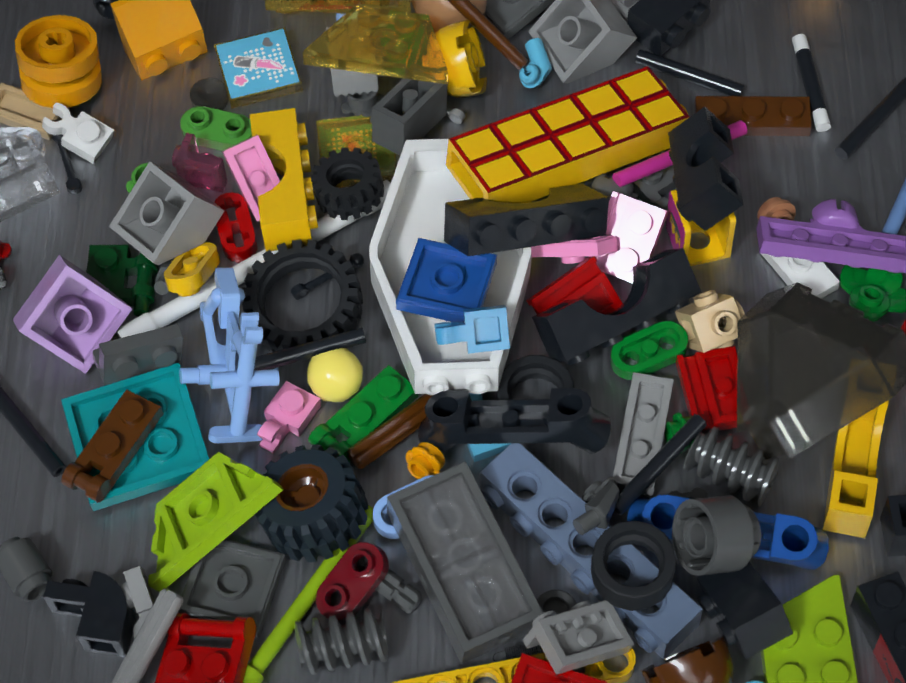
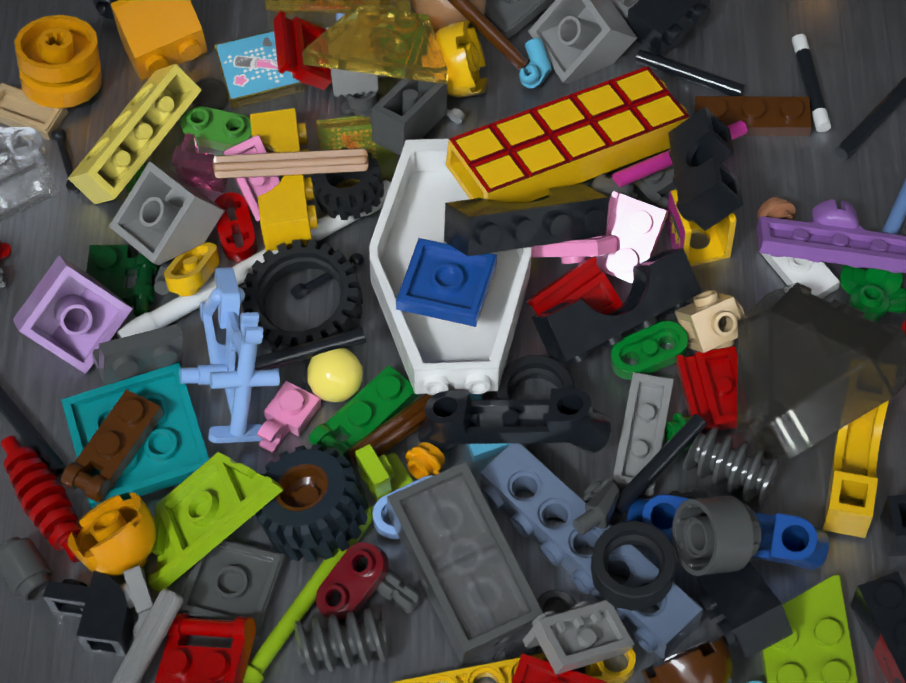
(41, 495): none -> red piece
(82, 134): white plate -> none
(115, 536): none -> light orange cylinder
(134, 134): none -> light yellow brick
(291, 39): none -> red plate
(291, 163): none -> axle
(381, 473): none -> lime bracket
(482, 330): plate -> none

